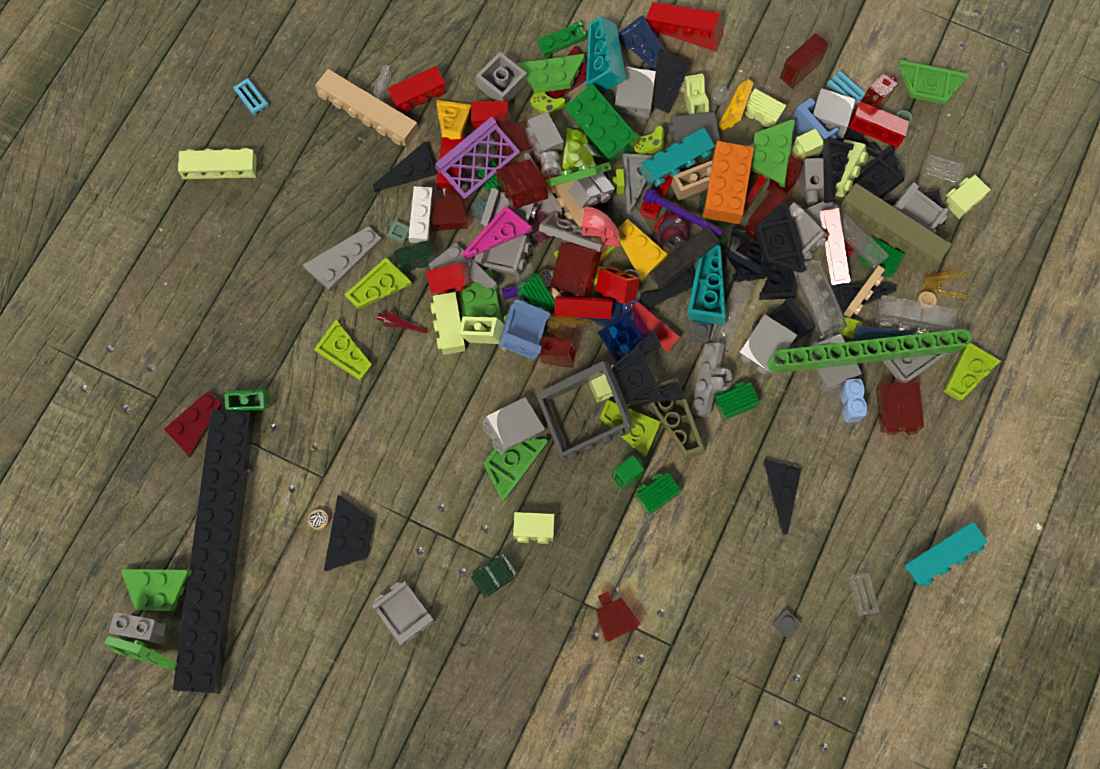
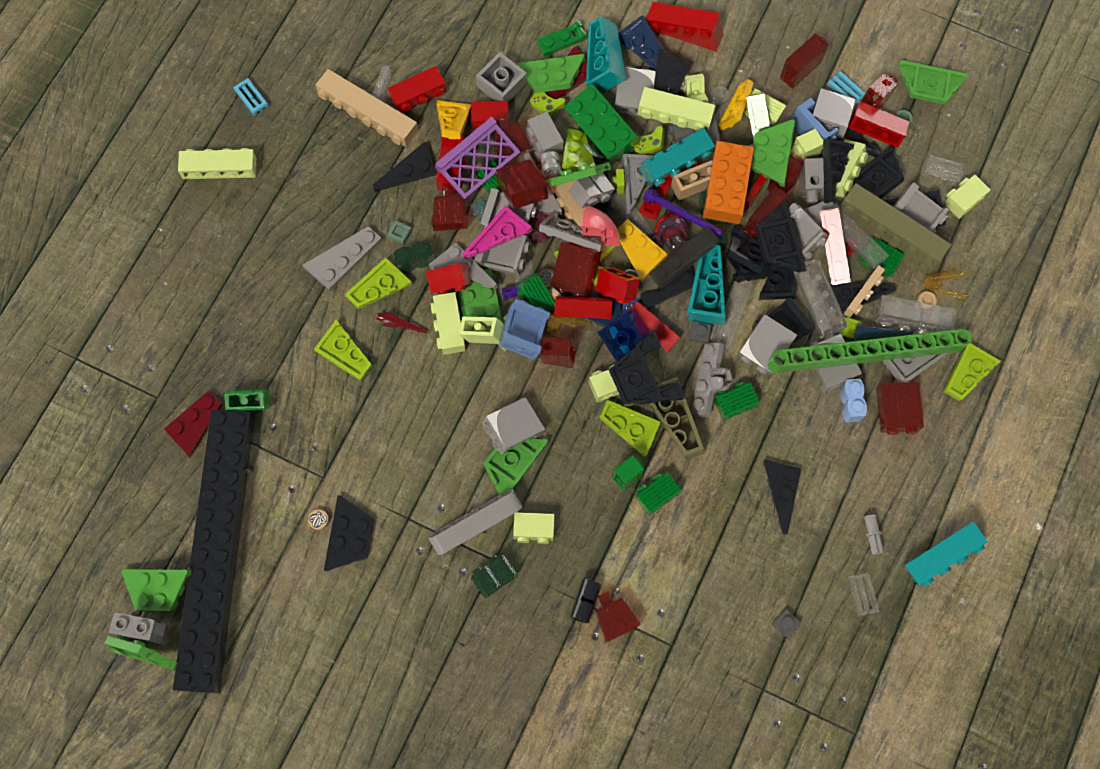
(402, 613): light grey panel -> none
(421, 215): white brick -> none
(475, 522): none -> light grey beam
(571, 383): dark grey window -> none
(585, 601): none -> black pin
(675, 109): none -> yellowish green brick
(758, 112): none -> plate
(874, 534): none -> light grey axle

